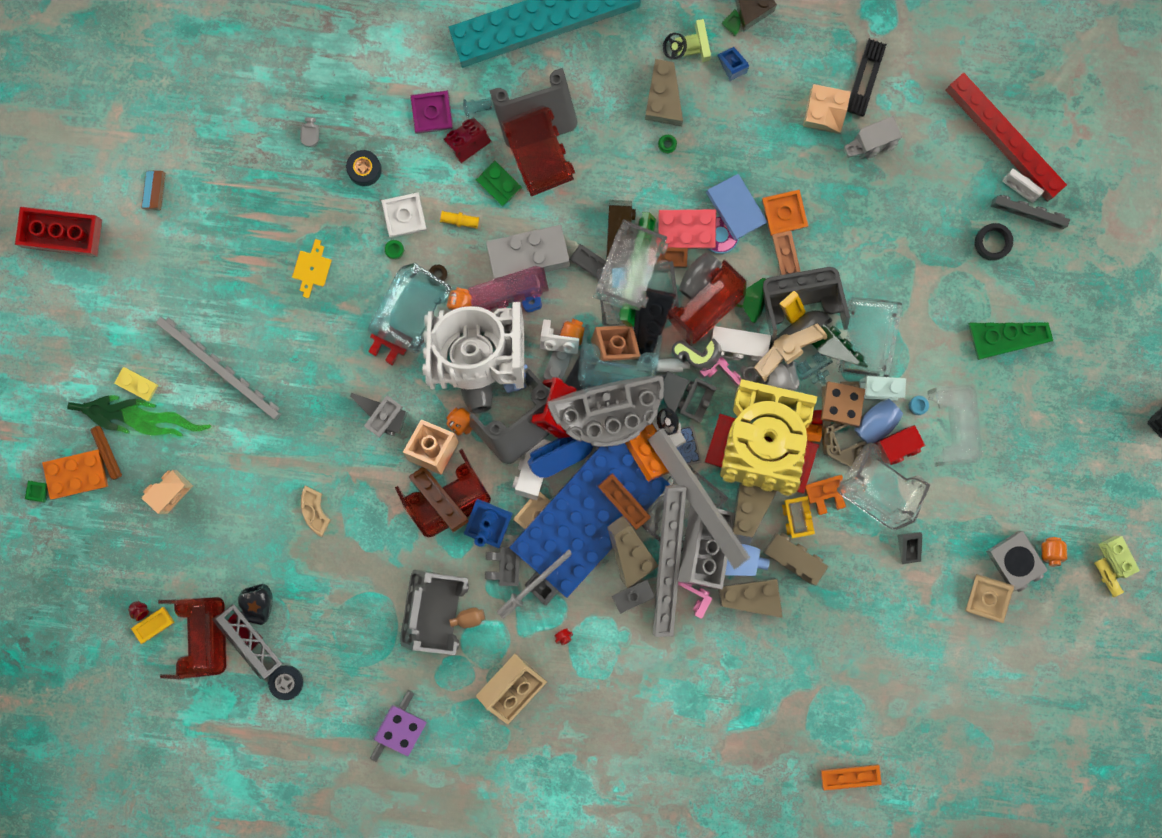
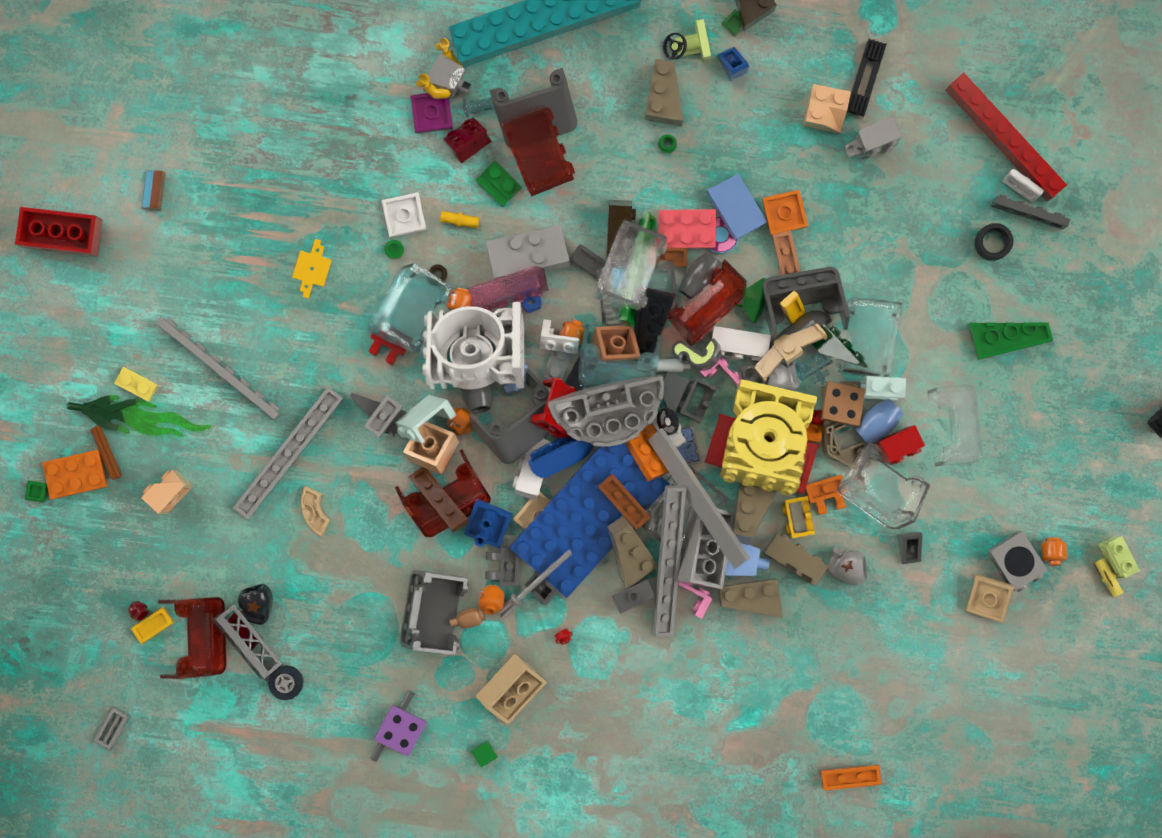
(120, 713): none -> light grey tile
(288, 453): none -> light grey plate
(309, 132): light grey arm -> none
(359, 163): black wheel -> none
(420, 413): none -> light aqua panel
(445, 75): none -> torso
(484, 754): none -> green tile
(491, 599): none -> orange head
(848, 566): none -> light grey piece
(918, 405): medium azure tile -> none

